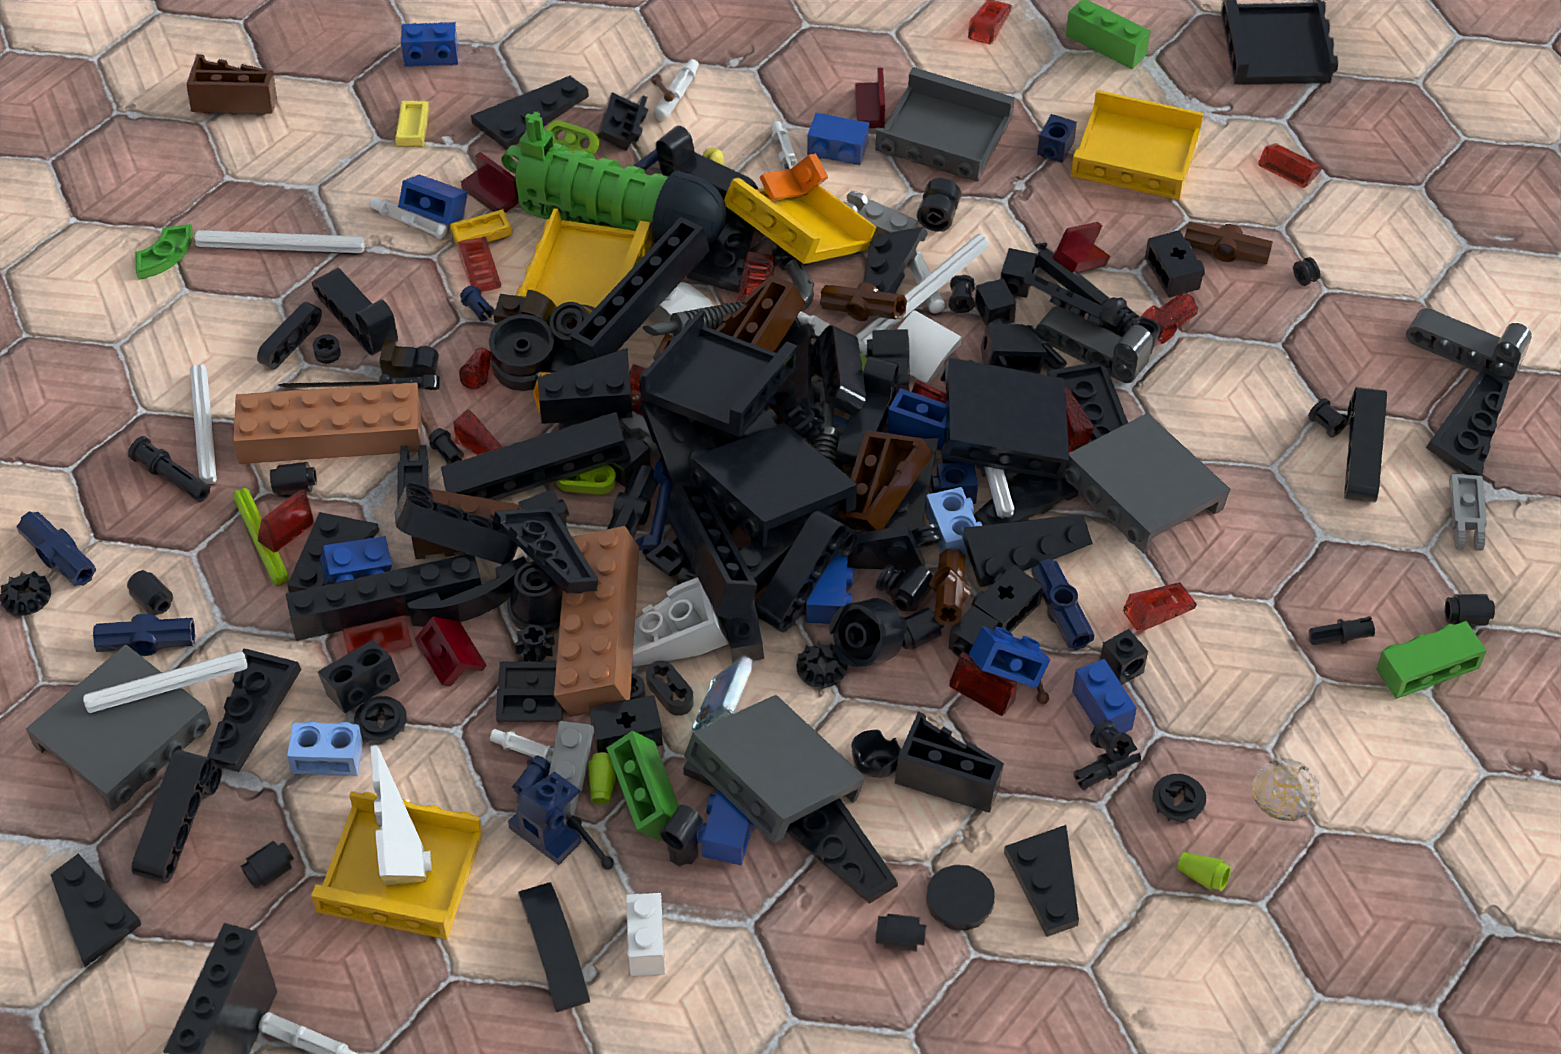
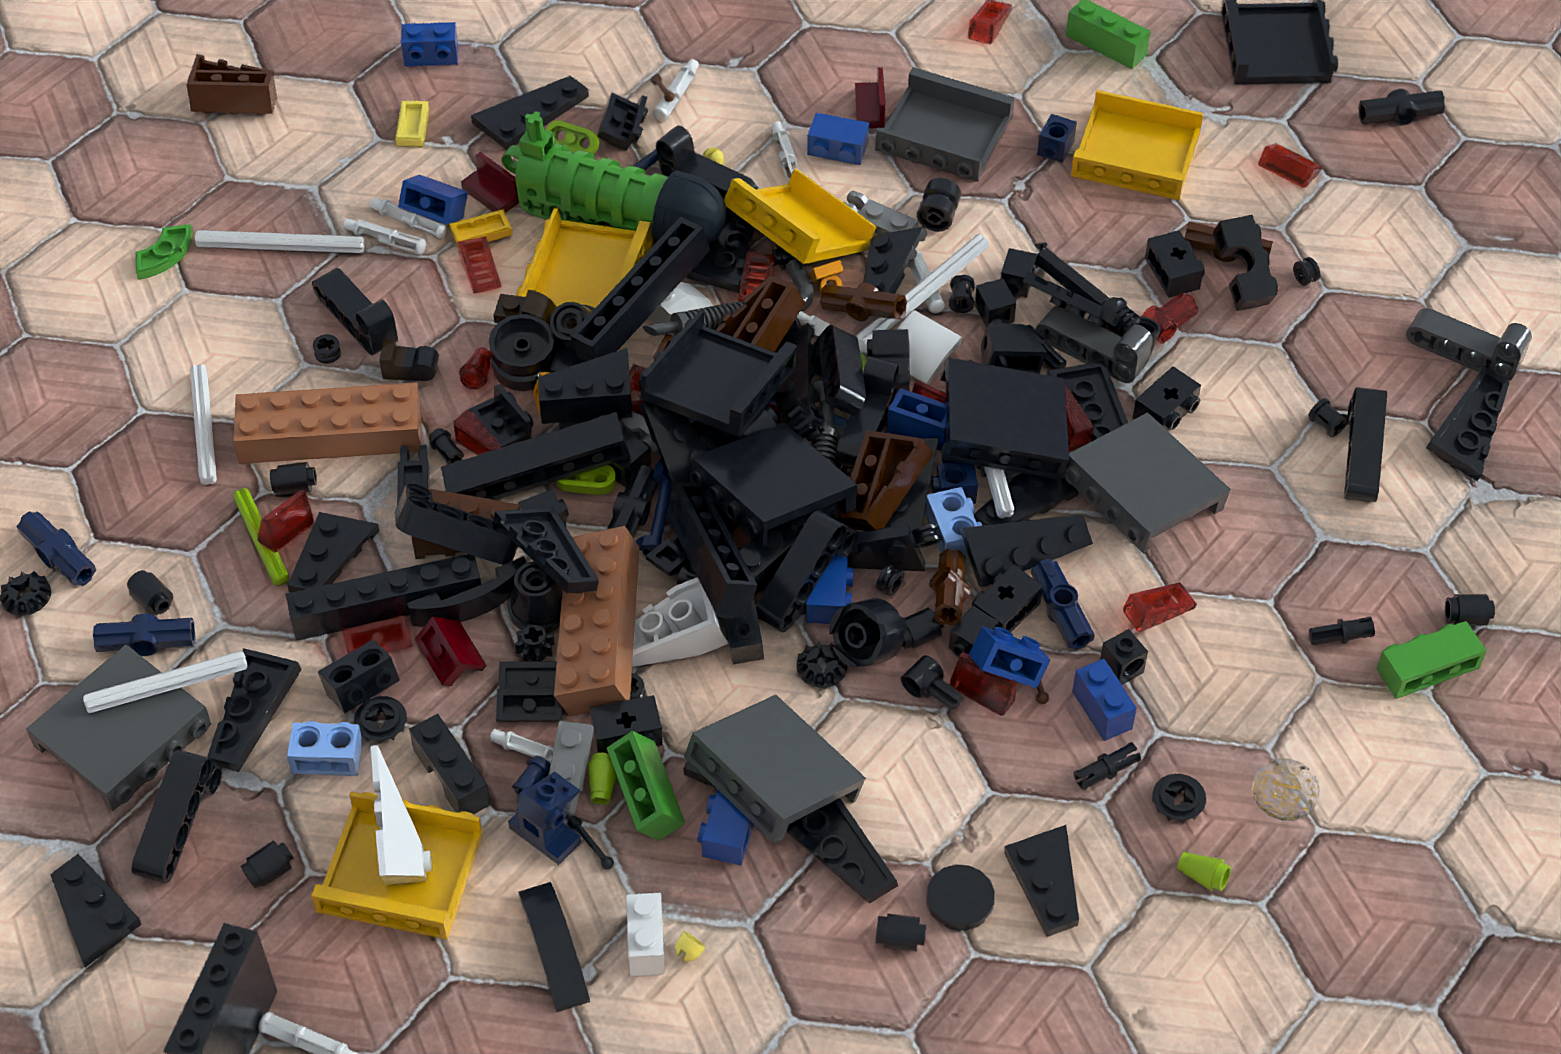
(159, 462): black pin -> none
(289, 335): black beam -> none
(355, 559): blue brick -> none
(386, 235): none -> white piece
(426, 382): black sword -> none
(442, 754): none -> black arch
(473, 299): dark blue pin -> none
(504, 417): none -> black bracket
(665, 691): black beam -> none
(681, 835): black piece -> none
(690, 945): none -> light yellow hinge
(723, 693): tile -> none
(795, 181): orange bracket -> none
(827, 273): none -> light orange tile
(875, 754): black hair -> none
(911, 588): black brick -> none
(926, 680): none -> black axle
(947, 767): black wedge -> none
(1078, 249): dark red panel -> none
(1111, 740): black bush -> none
(1169, 399): none -> black brick
(1242, 239): none -> black arch
(1401, 107): none -> black piece
(1468, 508): light grey hinge -> none

